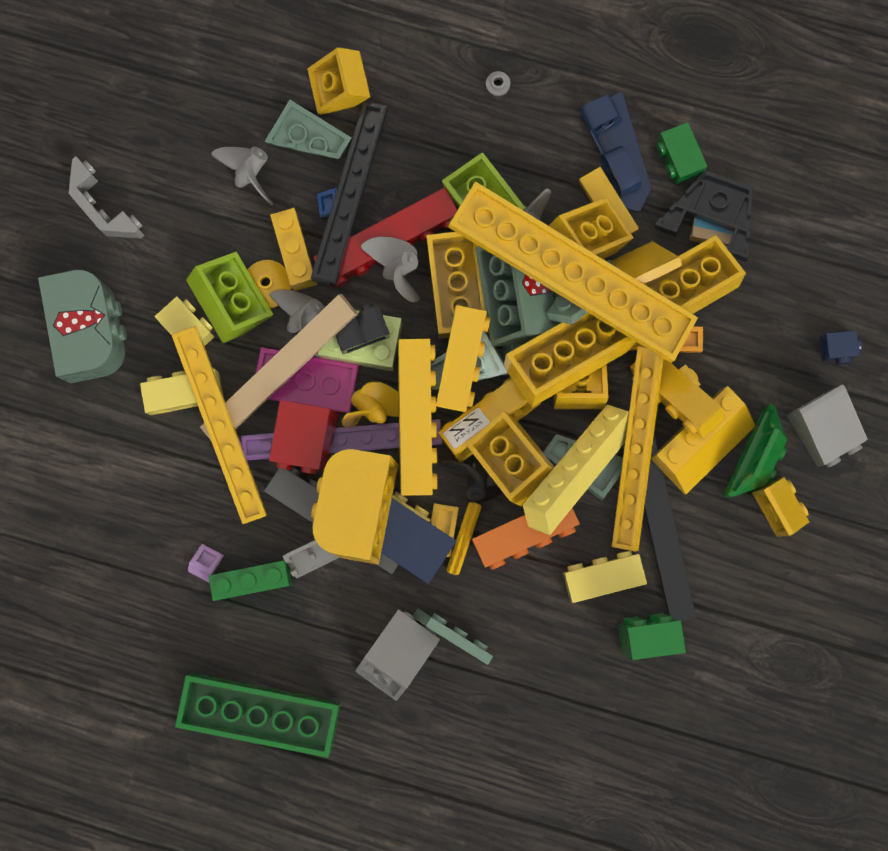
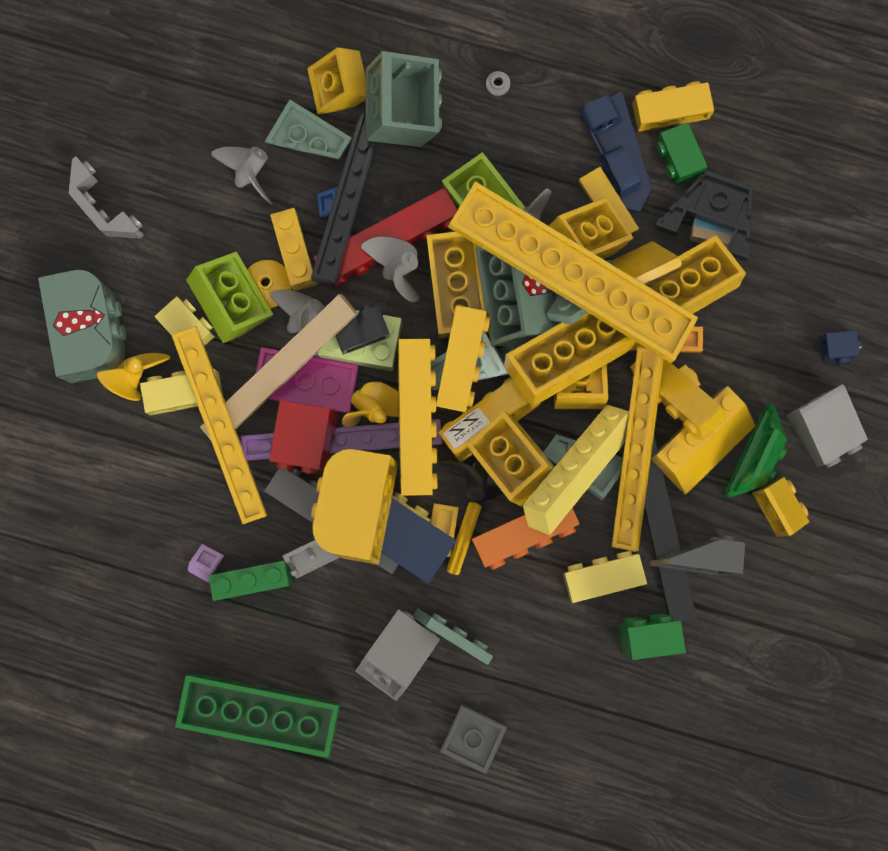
(126, 378): none -> yellow piece
(403, 99): none -> sand green container
(473, 739): none -> dark grey tile
(672, 106): none -> yellow brick
(716, 557): none -> dark grey slope

